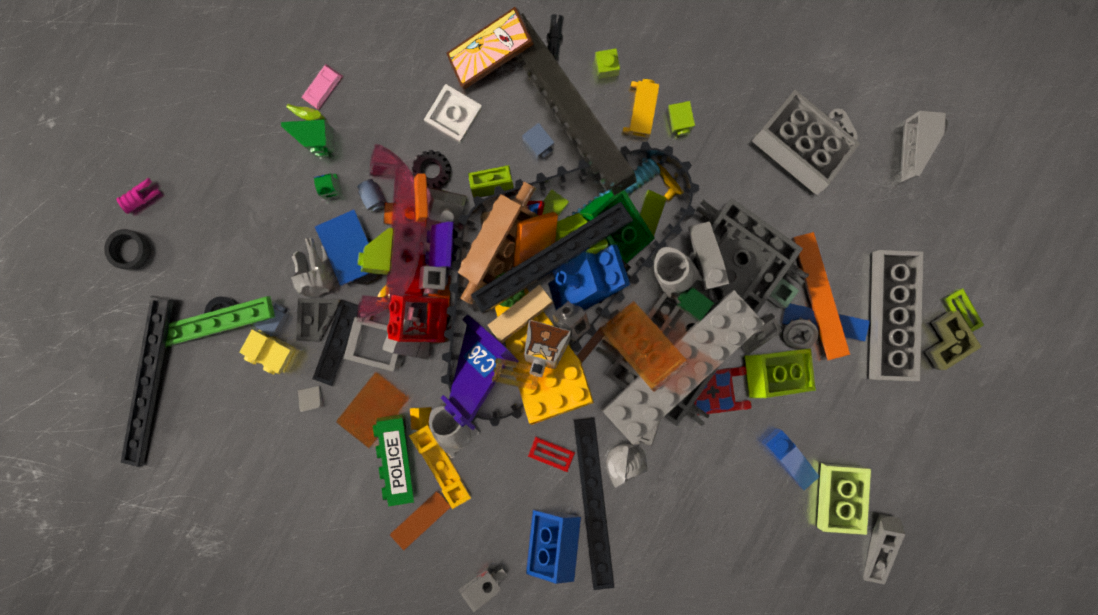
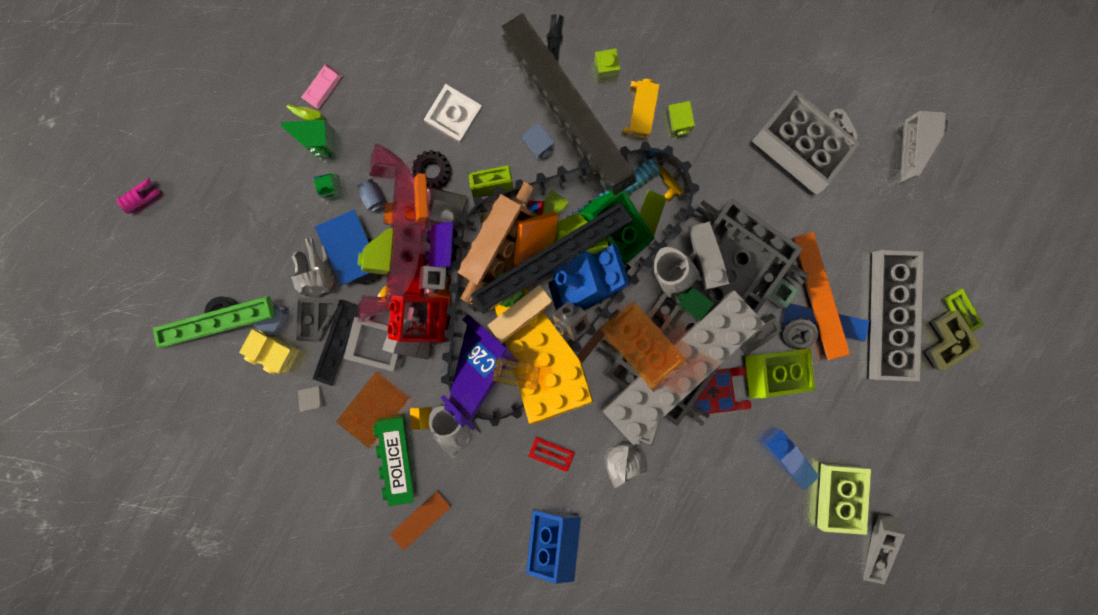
(110, 249): black tyre -> none
(147, 381): black tile -> none
(441, 467): yellow slope -> none
(476, 595): light grey torso -> none
(490, 48): tile -> none
(545, 346): torso -> none
(594, 503): black tile -> none

